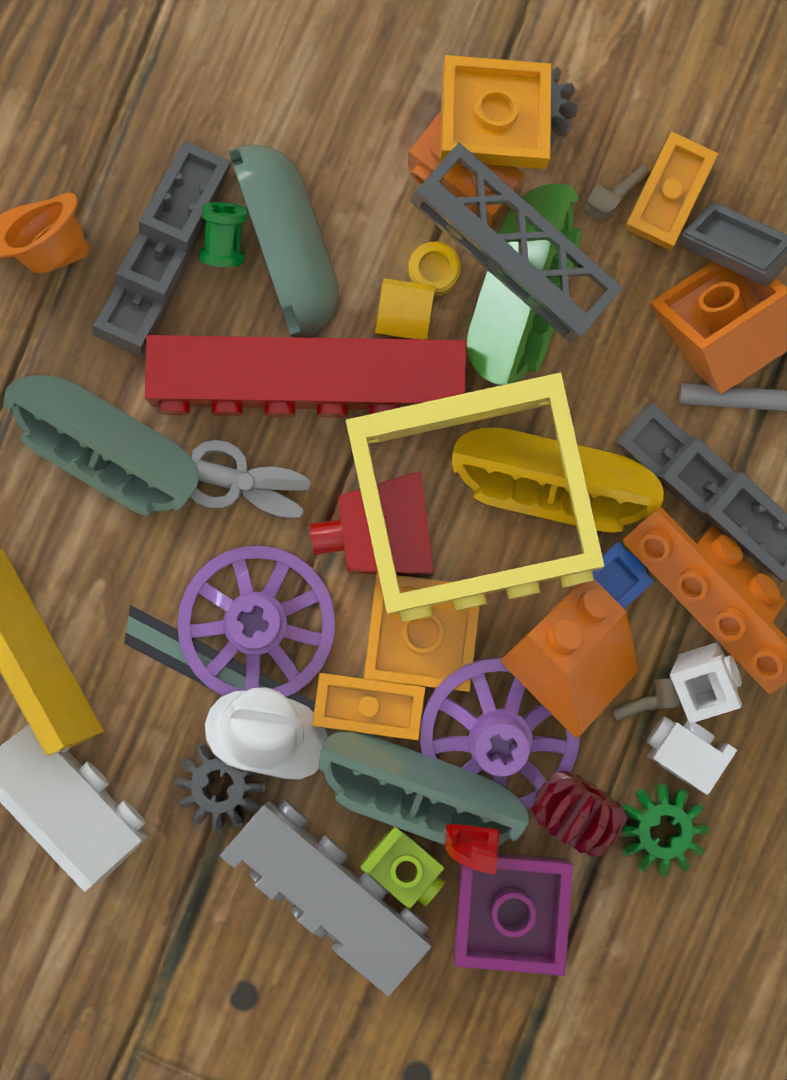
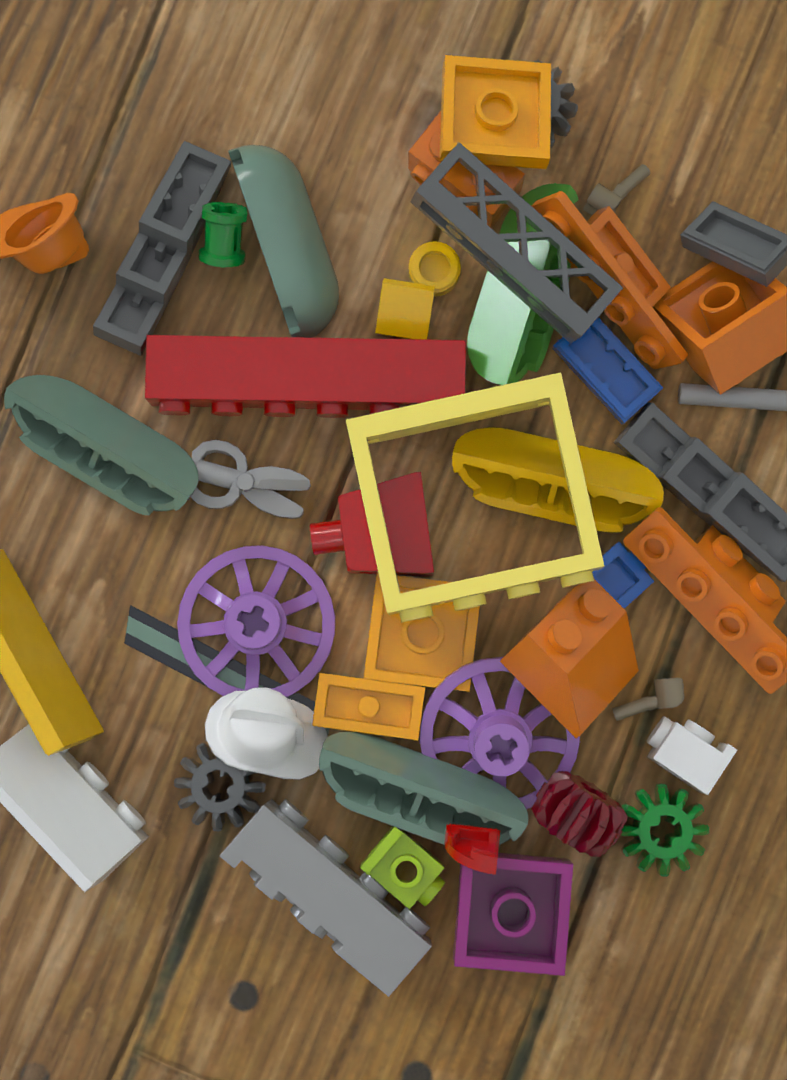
(609, 370): none -> blue plate
(621, 257): none -> orange bracket
(671, 191): light orange plate -> none
(706, 682): white brick -> none

